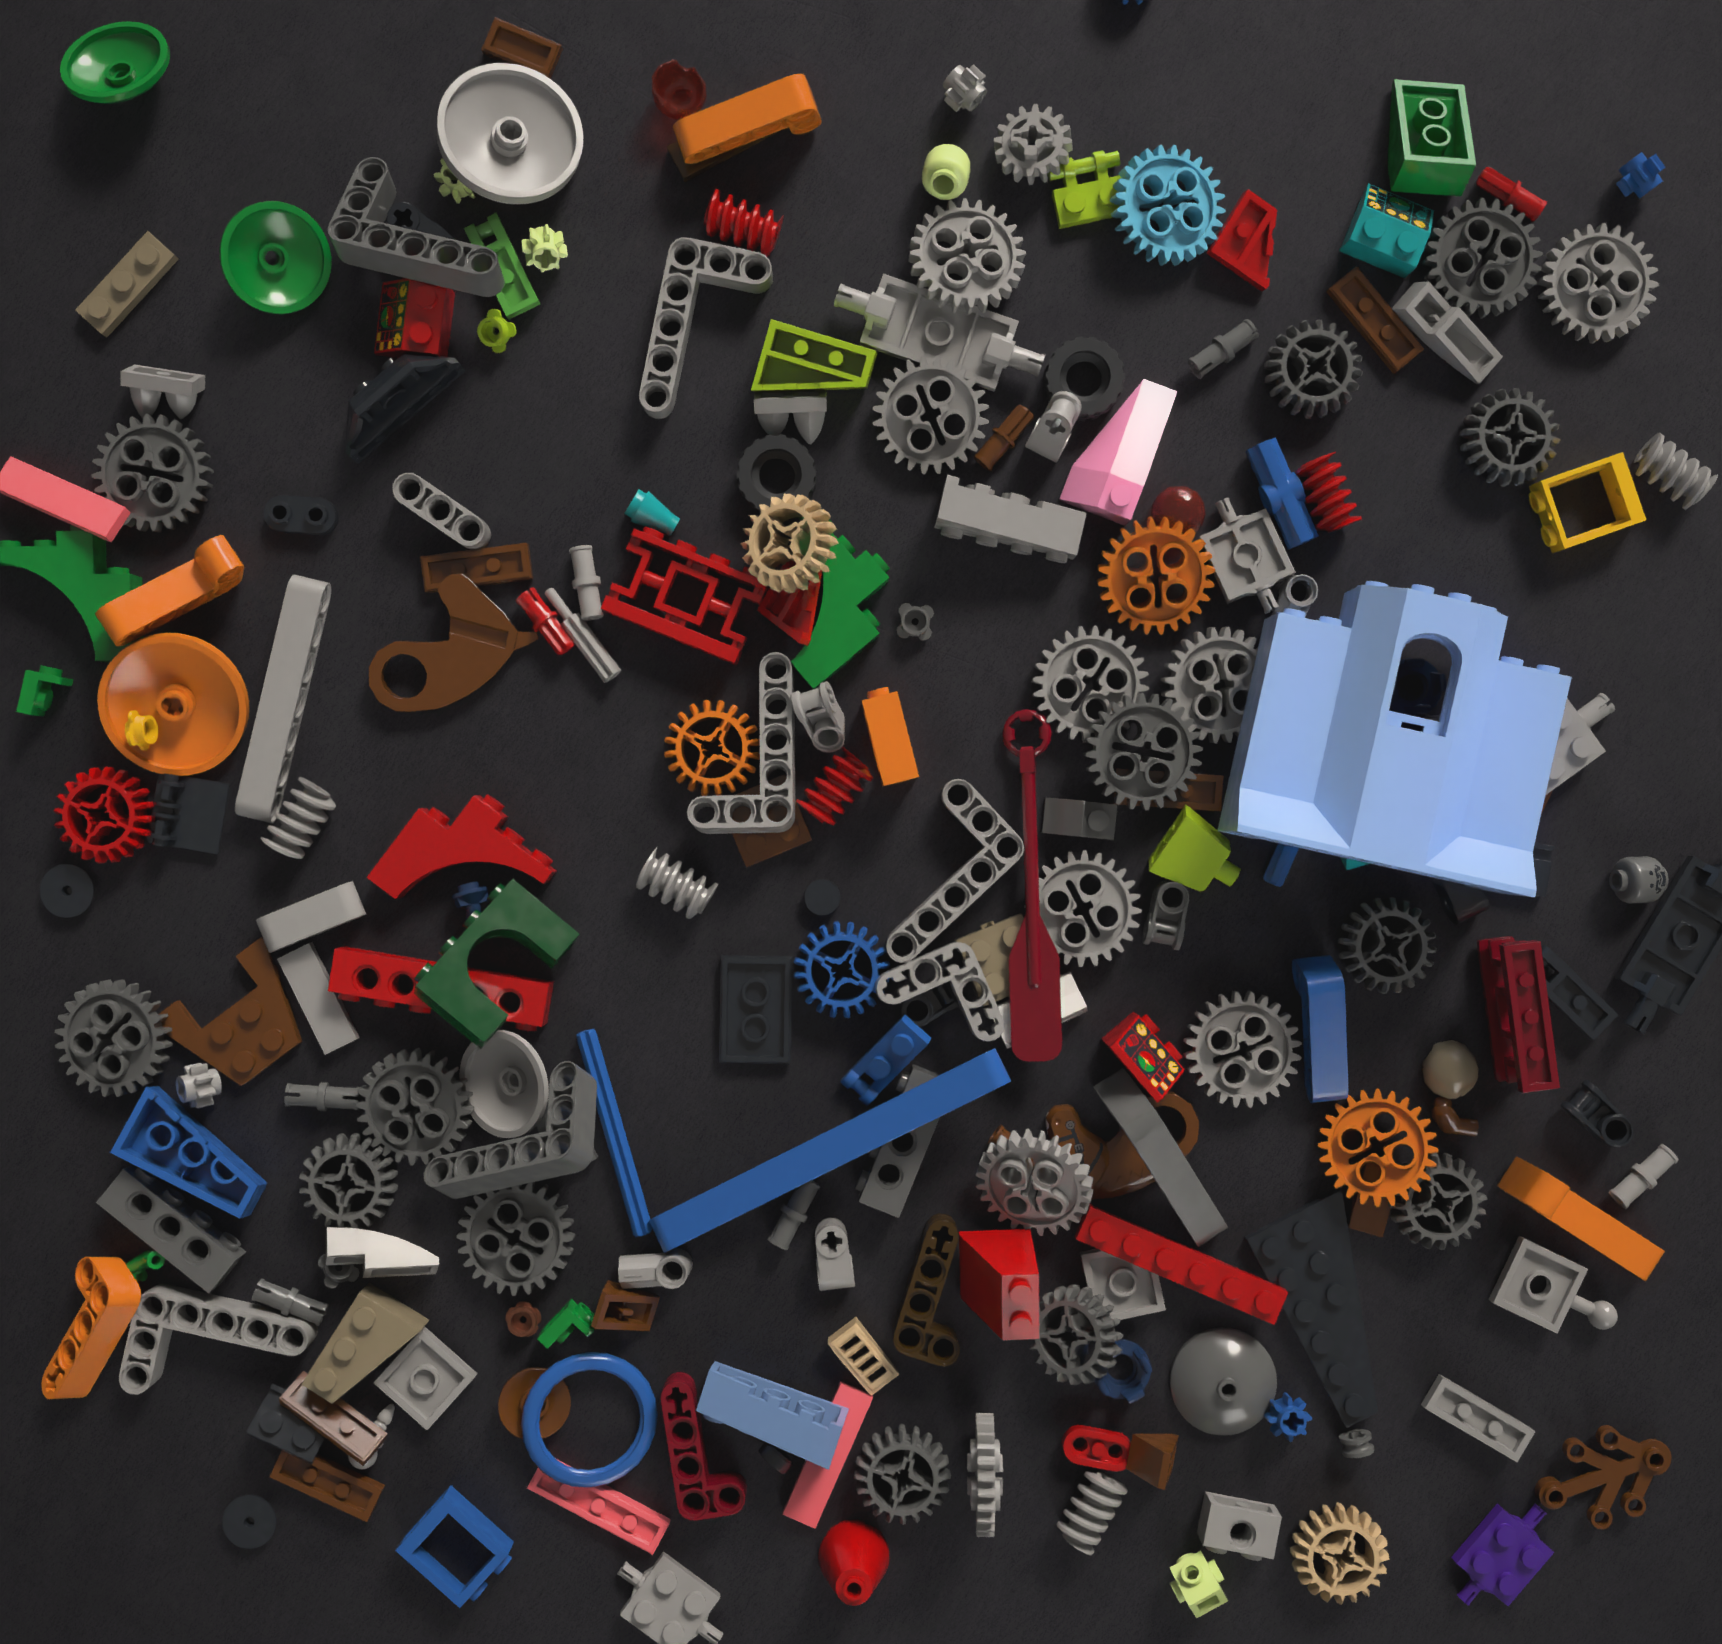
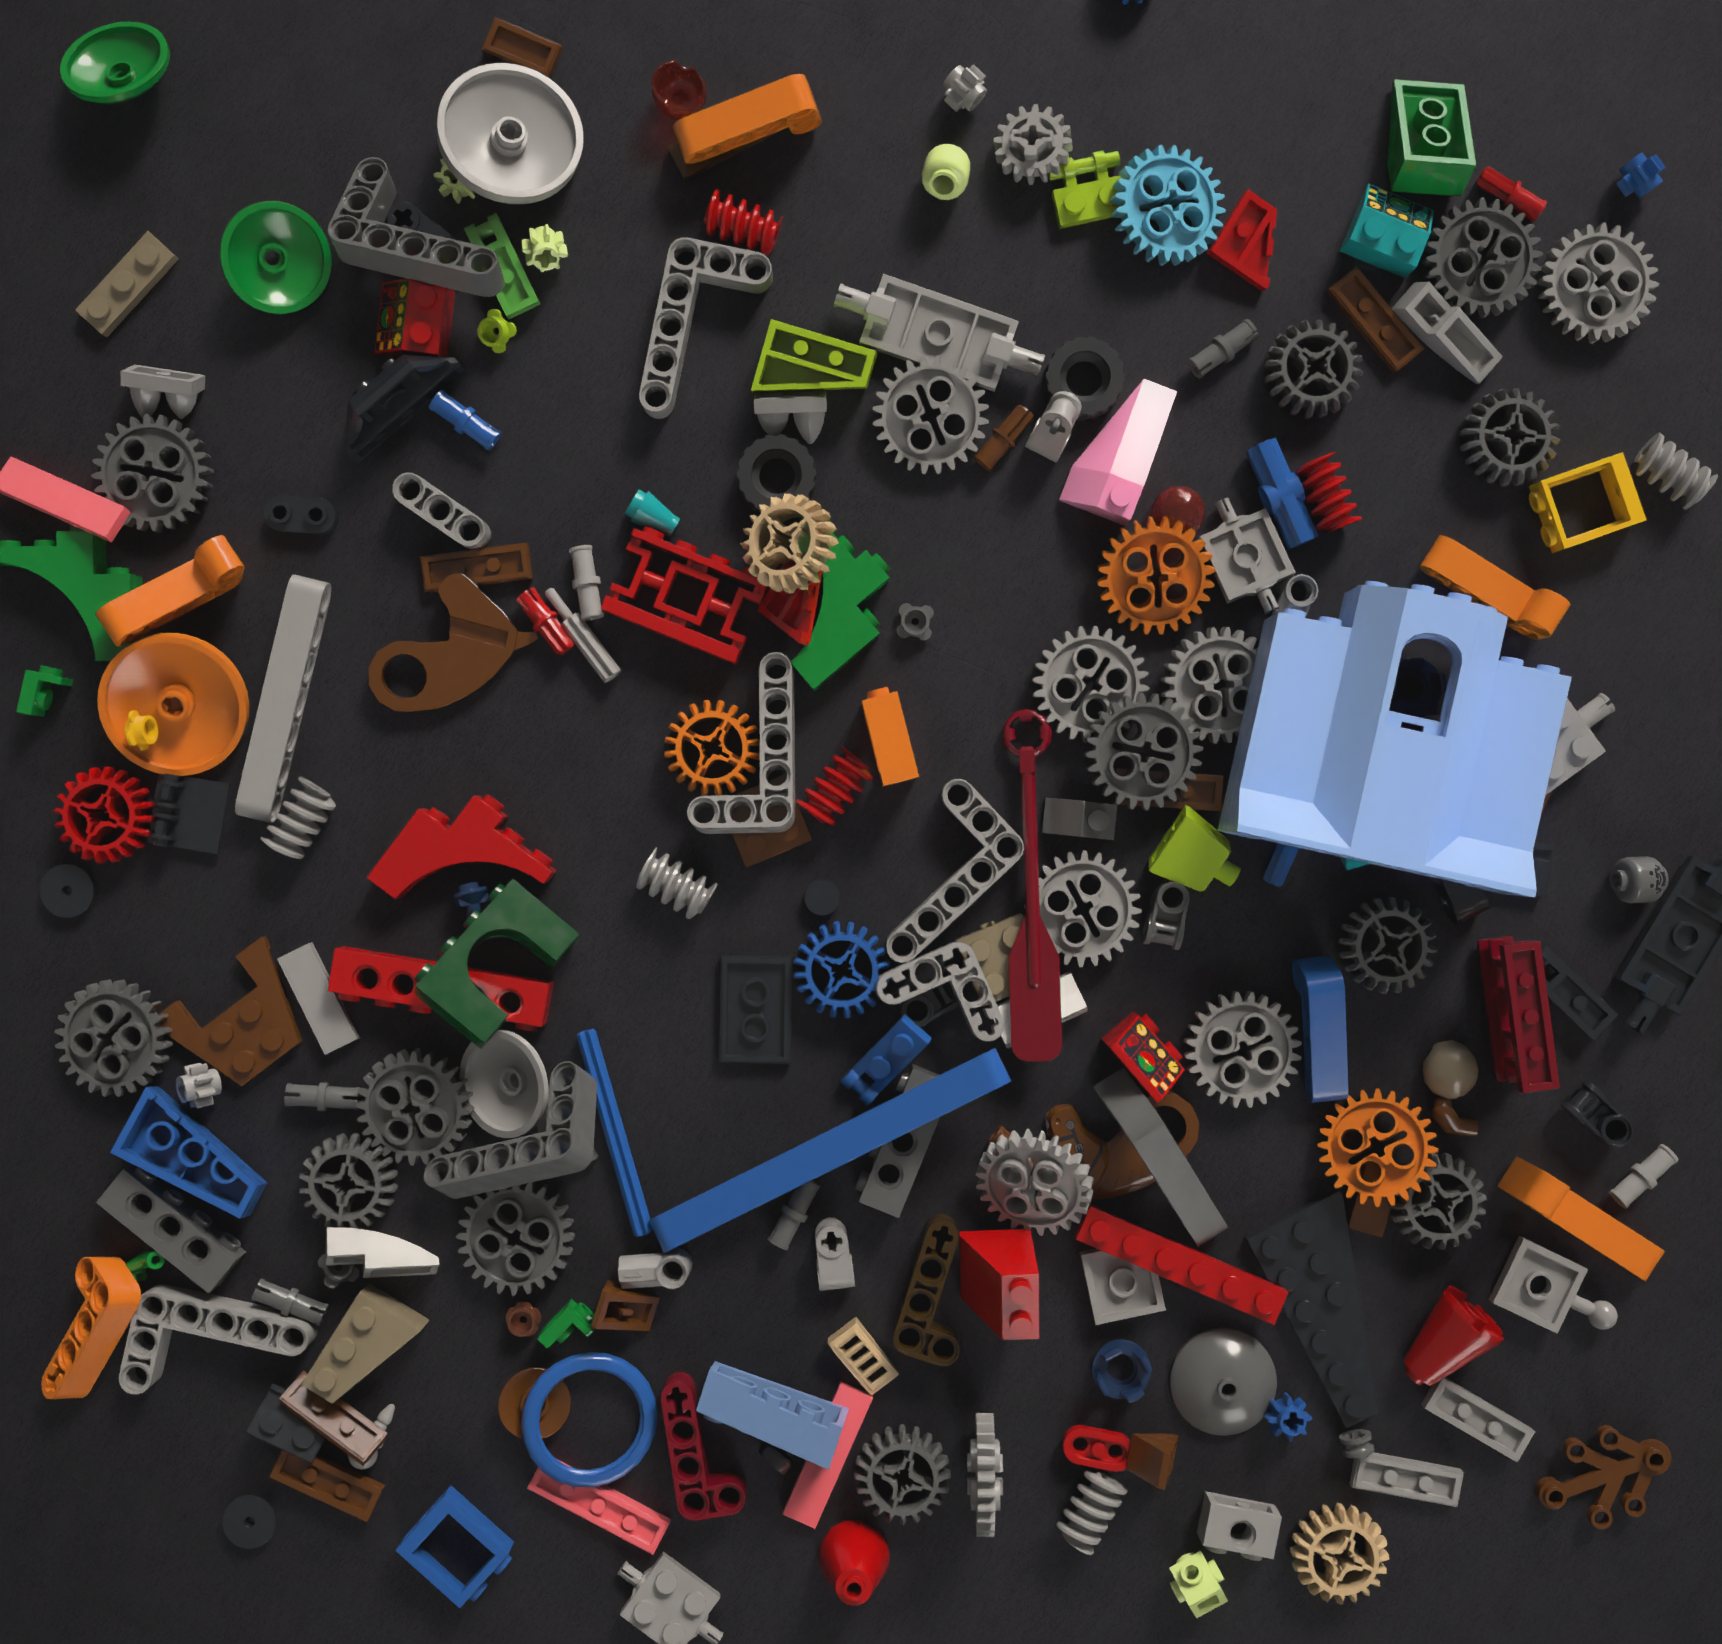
(310, 917): light grey beam -> none
(425, 1378): light grey plate -> none
(465, 420): none -> blue pin
(821, 717): light grey piece -> none
(966, 256): light grey gear -> none
(1009, 521): light grey wedge -> none
(1070, 1361): dark grey gear -> none
(1407, 1478): none -> light grey tile
(1450, 1338): none -> red cone
(1465, 572): none -> orange beam
(1502, 1554): dark purple plate -> none

